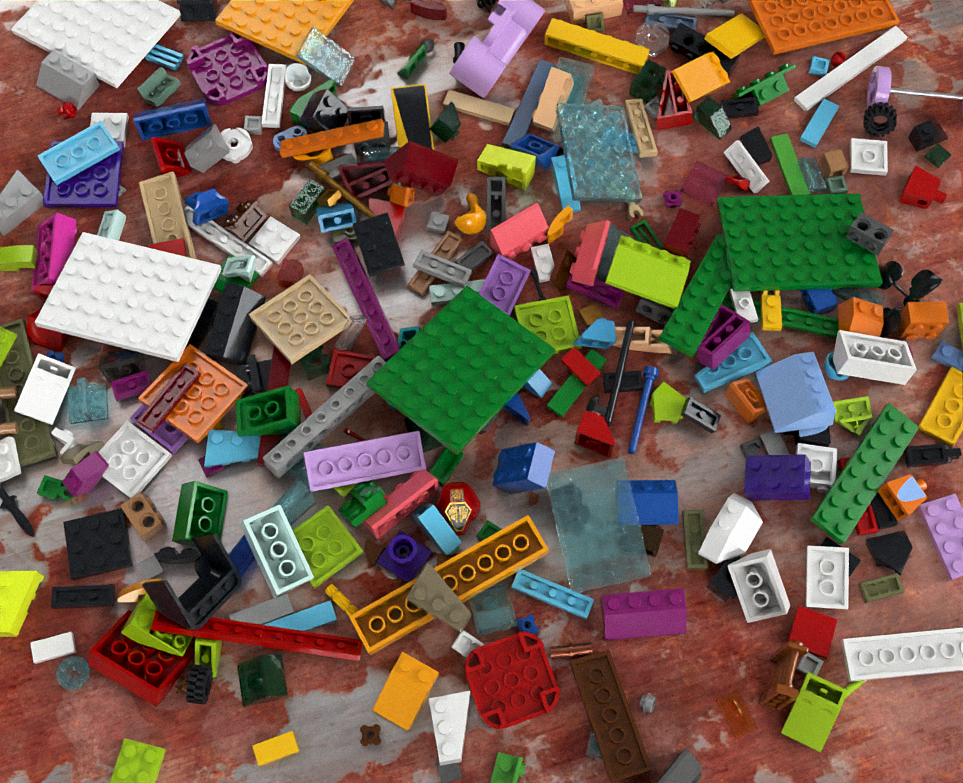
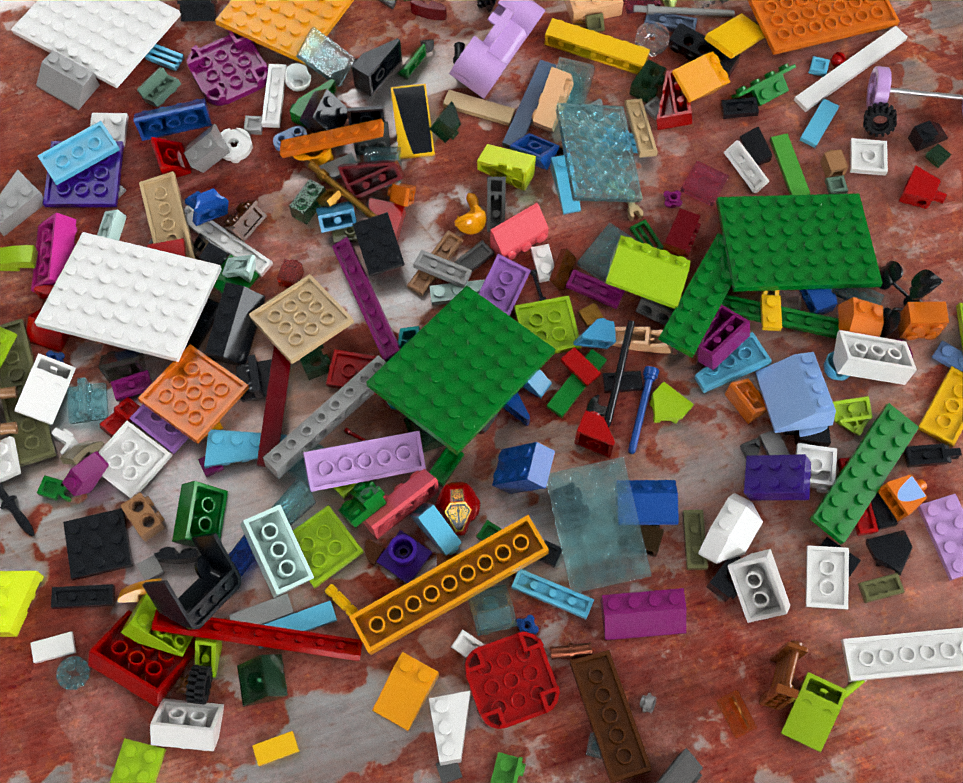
(67, 110): red plate -> none
(121, 414): none -> red slope
(168, 398): dark red tile -> none
(186, 725): none -> white slope
(208, 250): none -> black slope
(268, 413): green slope -> none
(274, 240): white plate -> none
(303, 403): red tile -> none
(350, 332): clear tile -> none
(366, 730): reddish brown plate -> none
(376, 66): none -> black slope
(421, 168): dark red slope -> none
(437, 599): dark tan wedge -> none
(438, 222): light grey plate -> none
(554, 554): none -> black tile
(557, 226): light orange slope -> none
(590, 252): coral slope -> none
(700, 415): black plate -> none
(712, 117): clear green slope -> none
(738, 181): red slope -> none
(744, 305): white plate -> none
(810, 664): light grey tile -> none
(812, 174): clear light blue plate -> none
(813, 630): red tile -> none
(869, 233): dark grey brick -> none

